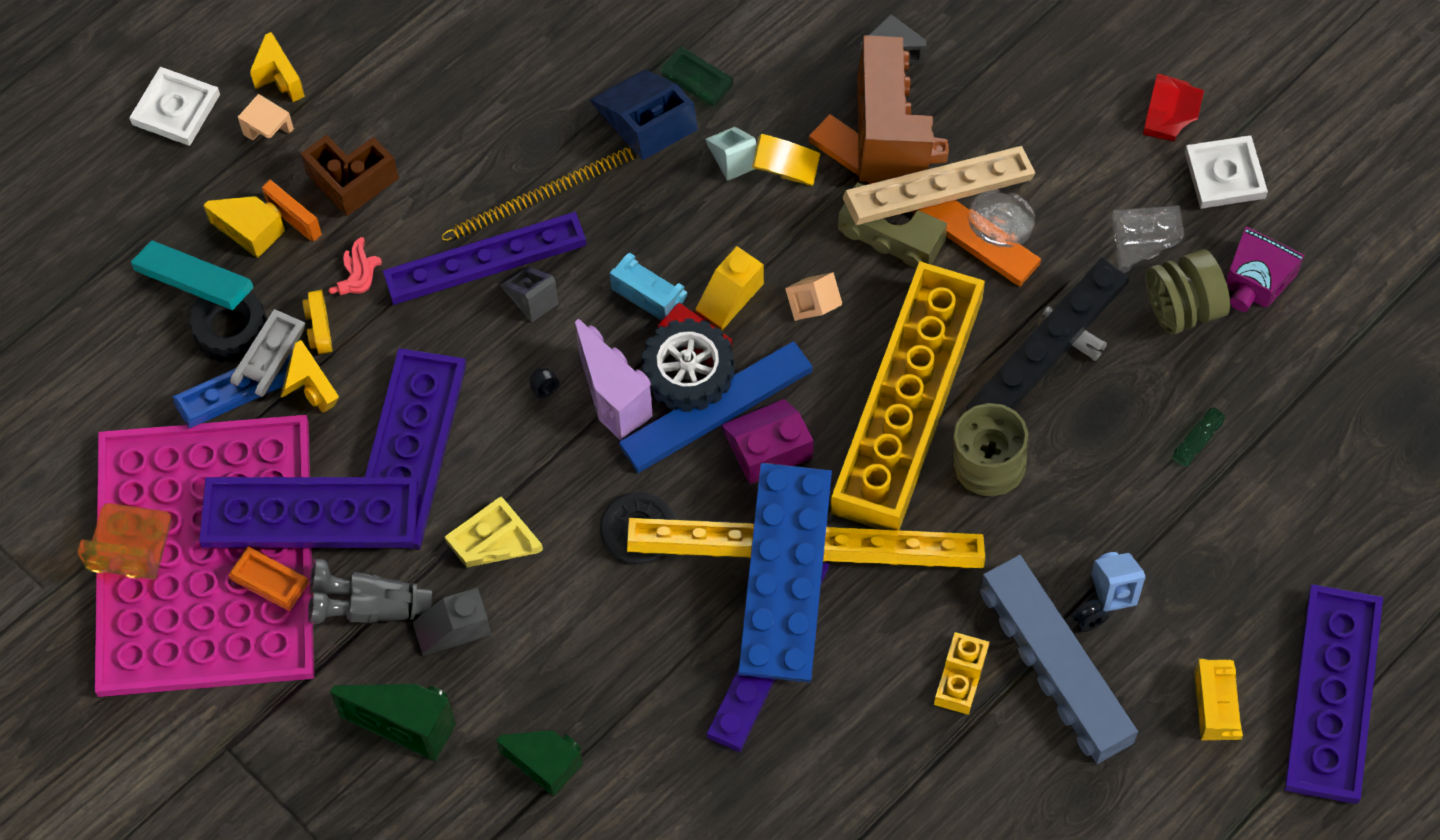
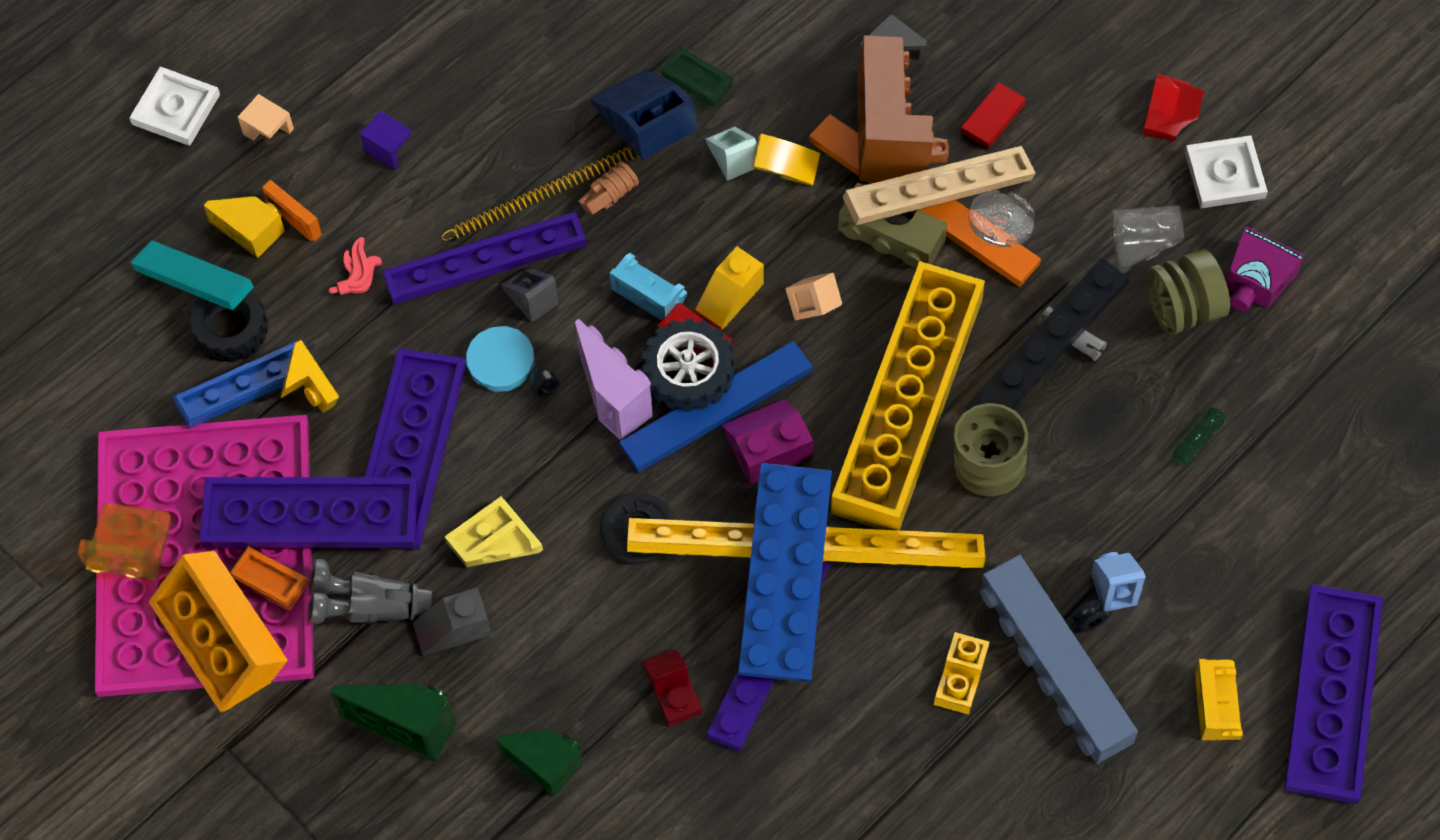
(217, 629): none -> light orange slope
(269, 351): light grey hinge -> none
(272, 66): yellow slope -> none
(319, 335): yellow plate -> none
(349, 178): reddish brown brick -> none
(383, 138): none -> dark purple panel
(500, 358): none -> medium azure tile
(609, 188): none -> nougat hinge
(672, 687): none -> dark red slope
(993, 115): none -> red tile

